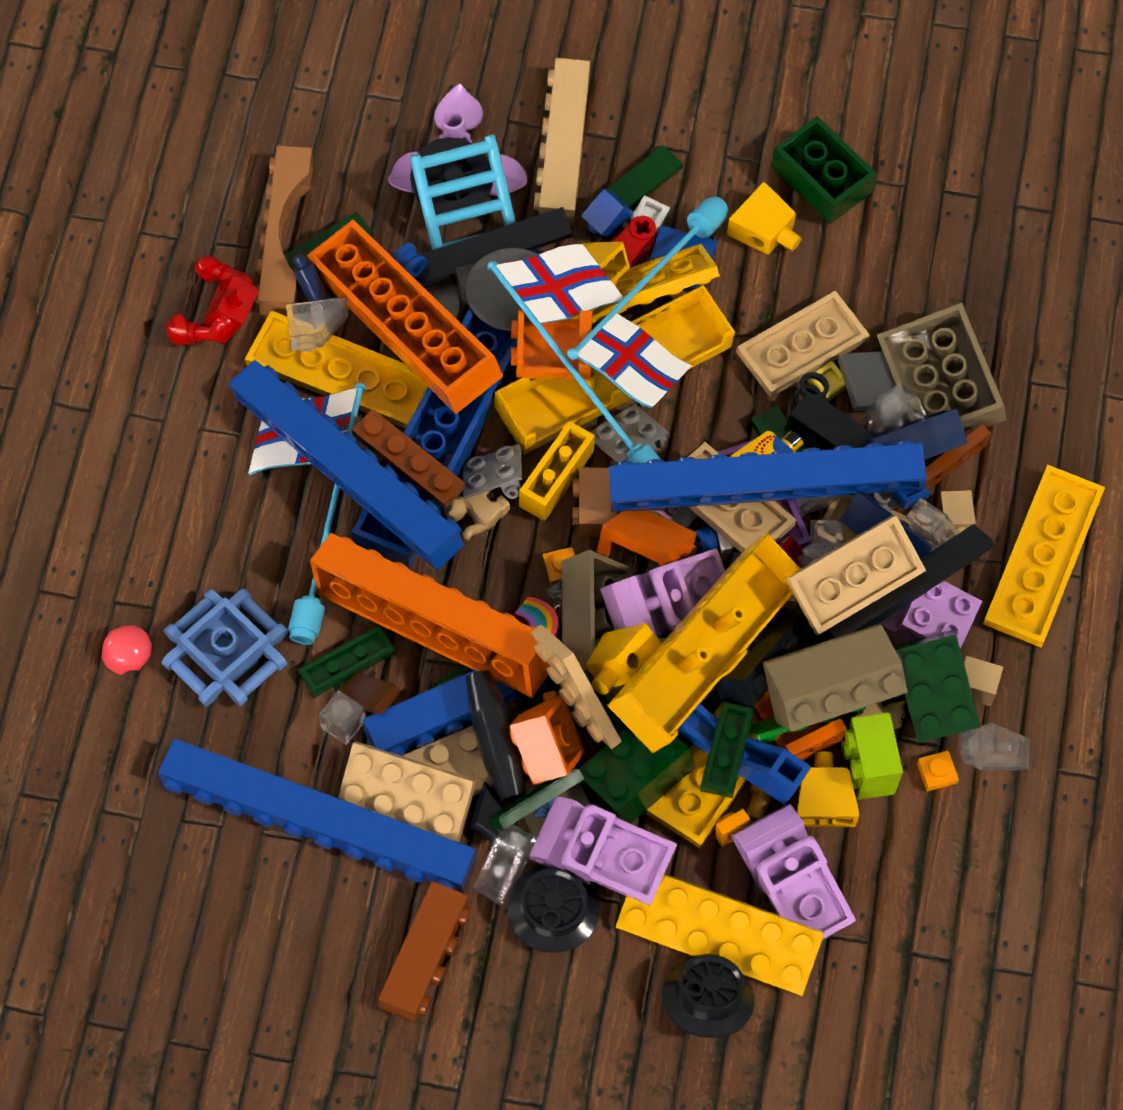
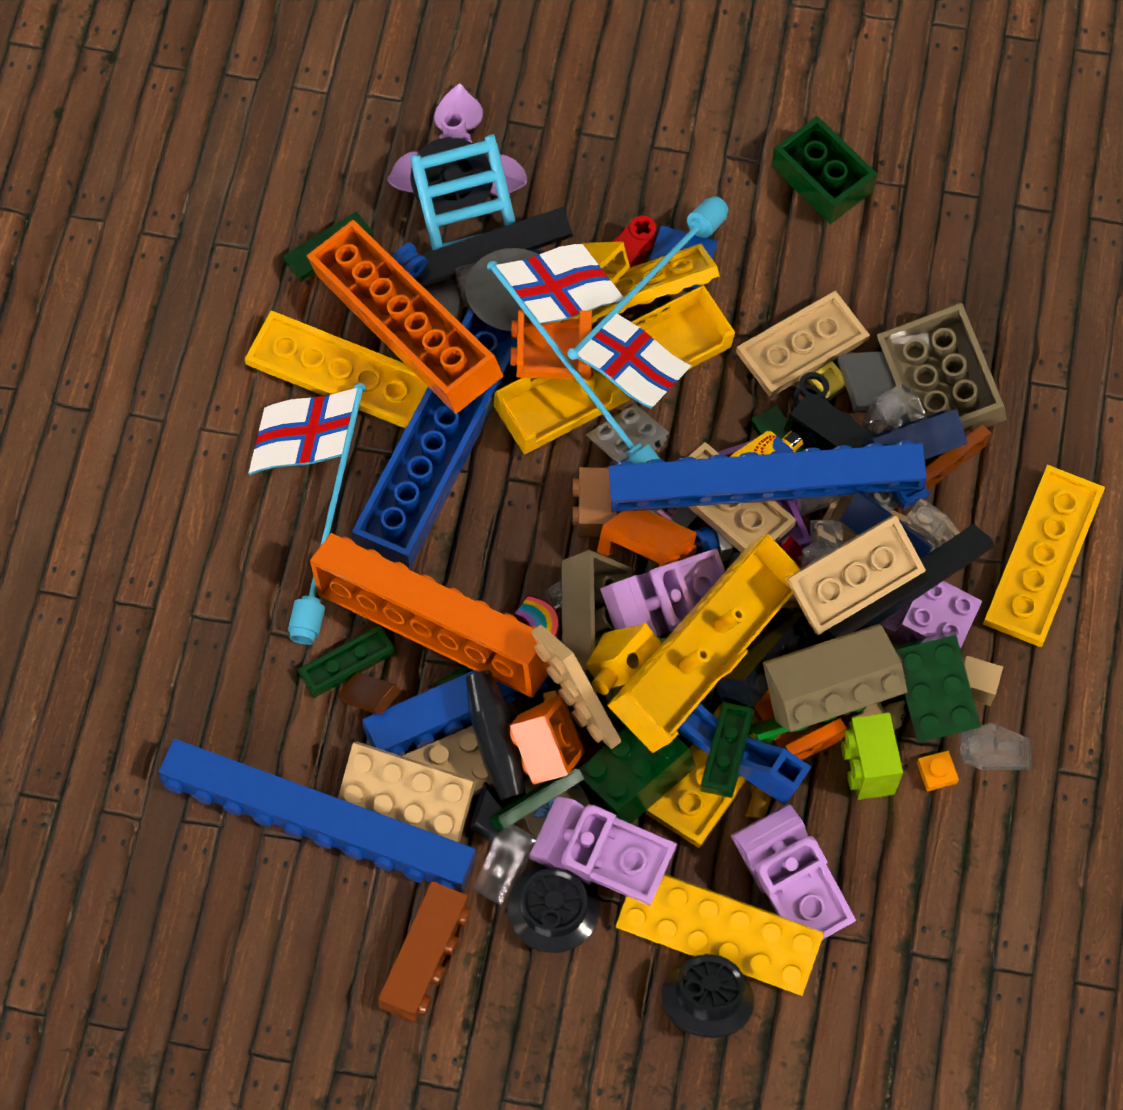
(126, 649): coral hair -> none
(225, 646): medium blue brick -> none
(226, 311): red torso -> none
(291, 180): medium nougat arch -> none
(309, 279): dark blue cylinder -> none
(315, 322): clear slope -> none
(342, 717): clear brick -> none
(348, 465): blue brick -> none
(408, 458): dark orange plate -> none
(481, 510): tan animal -> none
(494, 471): light grey hinge -> none
(553, 563): light orange plate -> none
(556, 471): yellow brick -> none
(564, 137): tan brick -> none
(606, 214): blue brick -> none
(646, 176): dark green tile -> none
(655, 210): white tile -> none
(729, 825): light orange plate -> none
(764, 222): yellow torso -> none
(827, 795): yellow torso -> none
(958, 507): tan brick -> none

